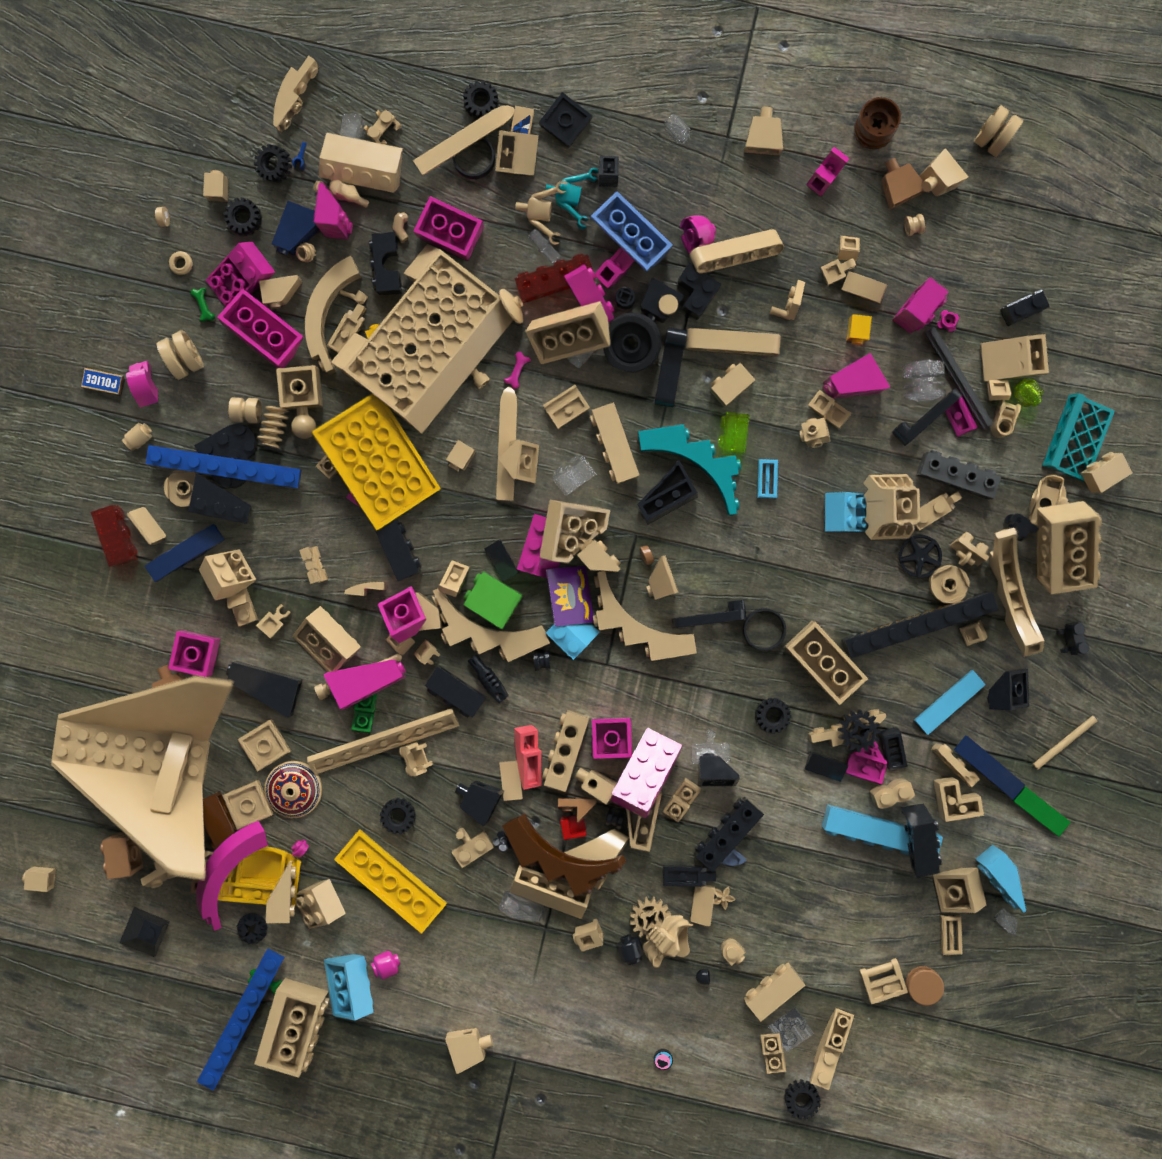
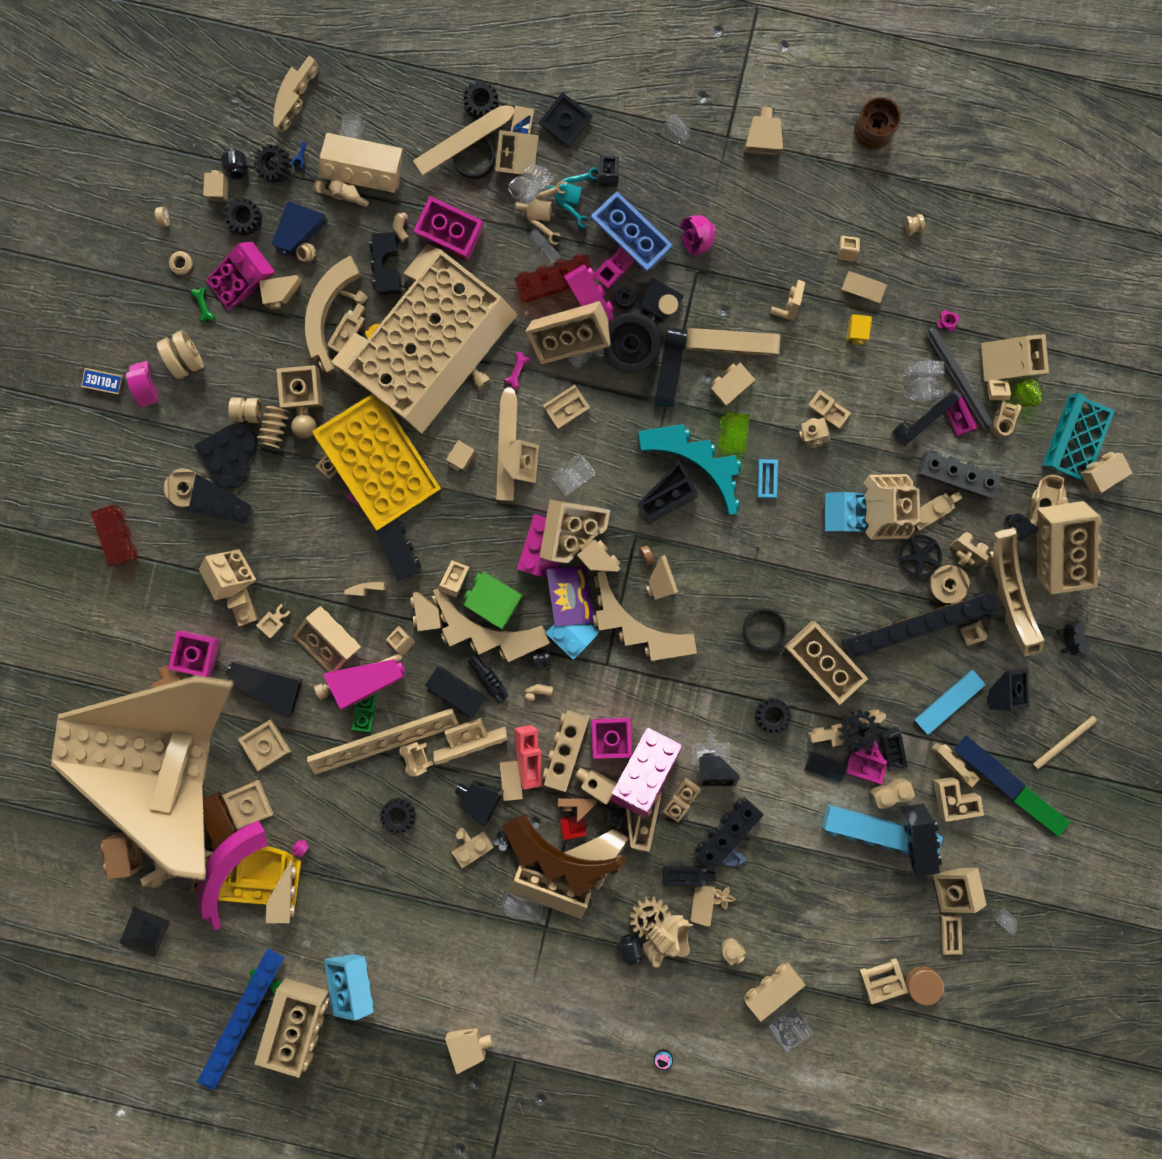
(39, 879): tan brick -> none
(137, 436): tan brick -> none
(146, 526): tan slope -> none
(184, 553): dark blue slope -> none
(223, 466): blue plate -> none
(234, 164): none -> black head
(249, 920): black gear -> none
(261, 329): dark pink slope -> none
(305, 787): dish -> none
(313, 564): tan piece -> none
(319, 904): tan slope -> none
(330, 216): dark pink slope -> none
(384, 121): tan piece -> none
(385, 965): dark pink head -> none
(390, 881): yellow plate -> none
(402, 614): dark pink slope -> none
(425, 652): tan tile -> none
(468, 739): none -> tan bracket
(501, 560): black slope -> none
(512, 305): tan dish -> none
(533, 180): none -> clear brick
(537, 689): none -> tan arm
(588, 935): tan brick -> none
(615, 443): tan brick -> none
(702, 289): black brick -> none
(703, 977): black hinge -> none
(735, 611): black beam -> none
(736, 251): tan beam -> none
(773, 1053): tan slope -> none
(804, 1110): black tyre -> none
(827, 171): dark pink brick -> none
(830, 1047): tan slope -> none
(835, 270): tan plate -> none
(856, 380): dark pink slope -> none
(900, 183): medium nougat torso -> none
(921, 305): dark pink brick -> none
(942, 174): tan torso -> none
(998, 131): tan wheel -> none
(1002, 875): medium azure slope -> none
(1024, 308): black brick -> none

